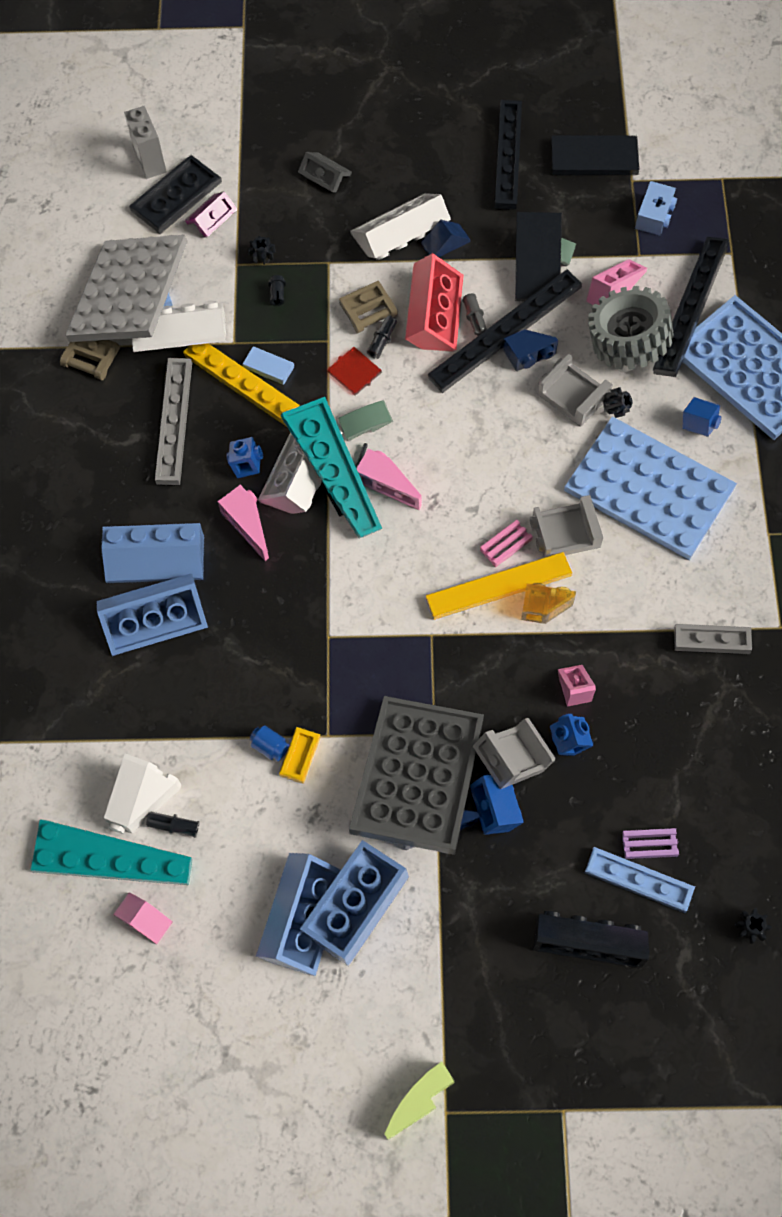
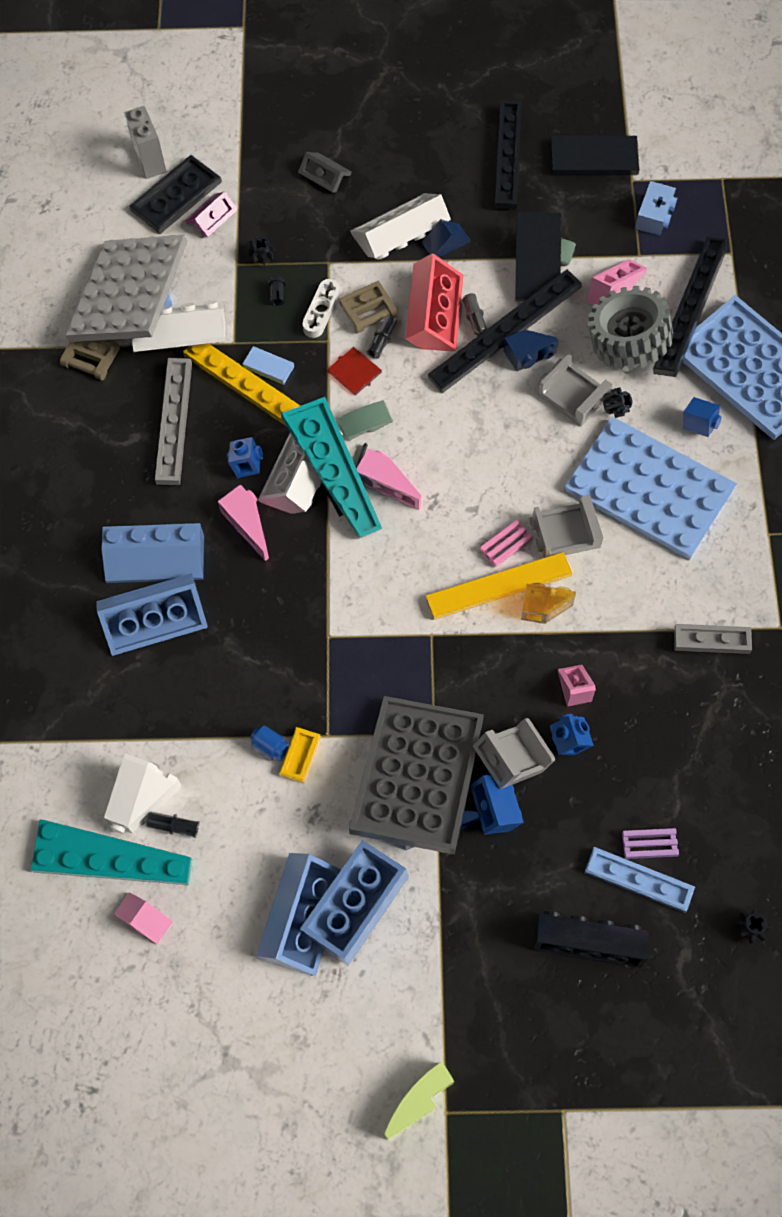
(320, 299): none -> white beam

